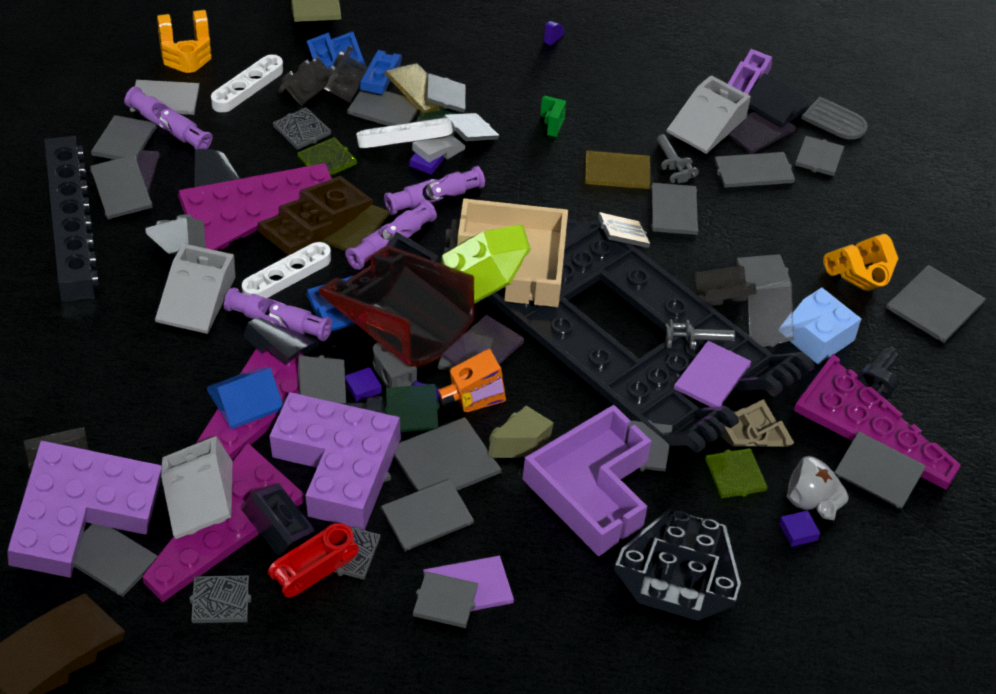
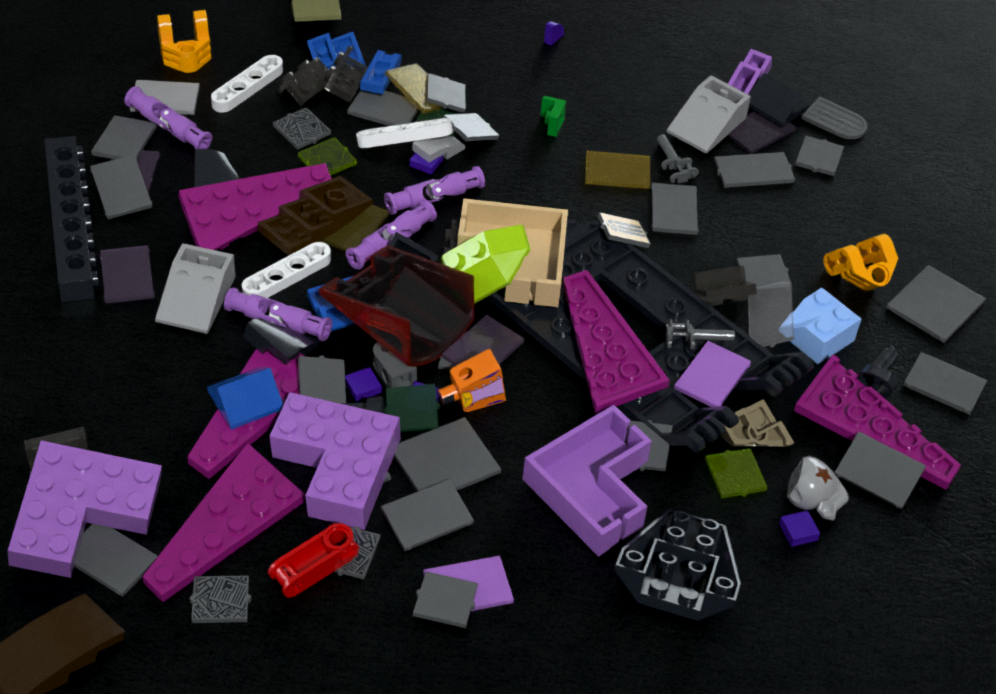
(126, 274): none -> clear purple piece
(173, 233): slope -> none
(197, 486): light grey slope -> none
(278, 519): black slope -> none
(520, 435): olive slope -> none
(611, 353): none -> magenta wing
(945, 383): none -> dark grey piece

